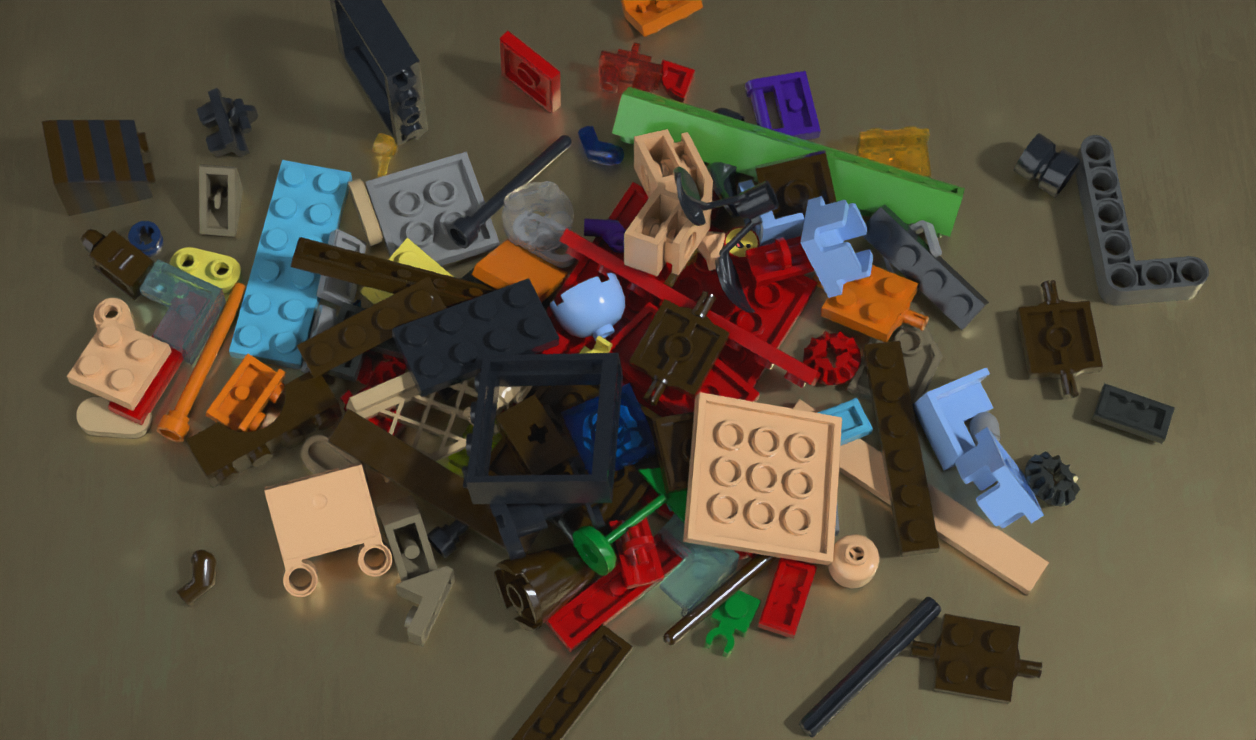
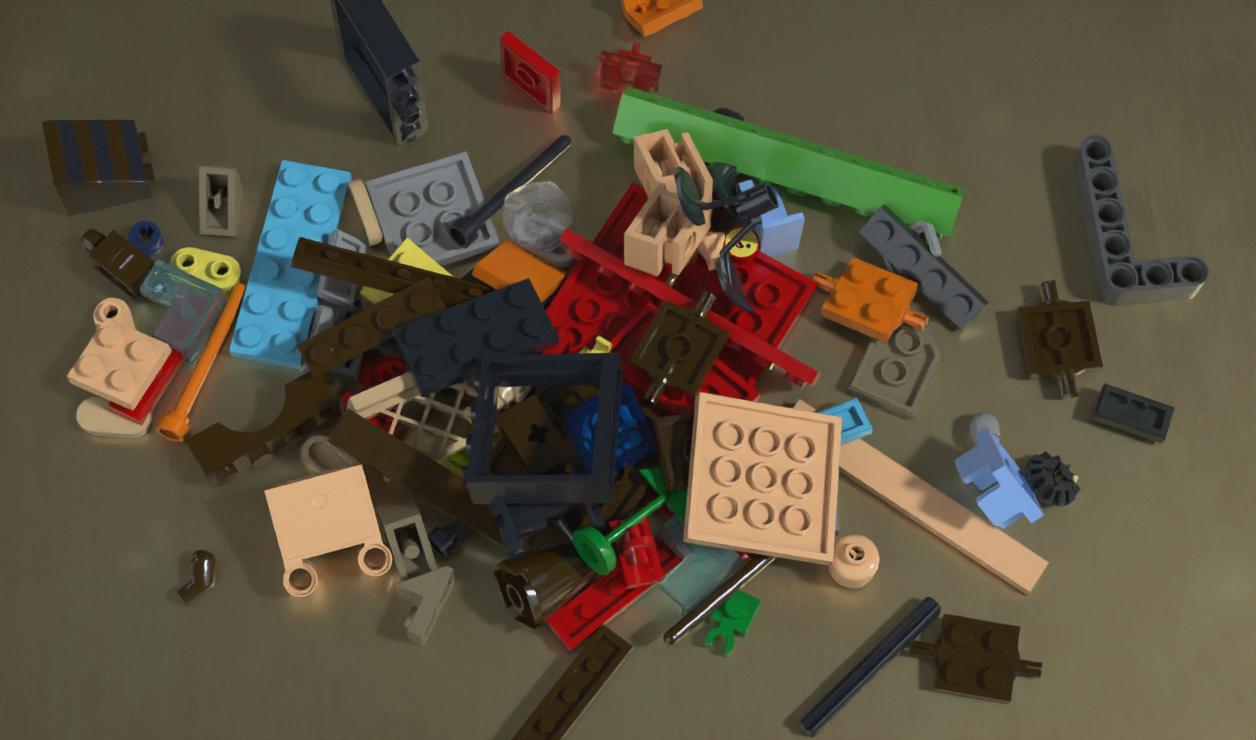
(232, 119): black hips -> none
(246, 395): orange bracket -> none
(387, 147): clear yellow hand -> none
(591, 308): light blue cylinder -> none
(599, 151): clear blue arm -> none
(609, 230): dark purple arm -> none
(676, 80): red tile -> none
(778, 261): red hips -> none
(787, 597): red plate -> none
(792, 100): dark purple plate -> none
(797, 181): dark brown plate -> none
(824, 244): light blue panel -> none
(846, 364): red gear -> none
(897, 148): clear yellow bracket -> none
(900, 449): dark brown plate -> none
(946, 410): light blue panel -> none
(1048, 166): black wheel -> none

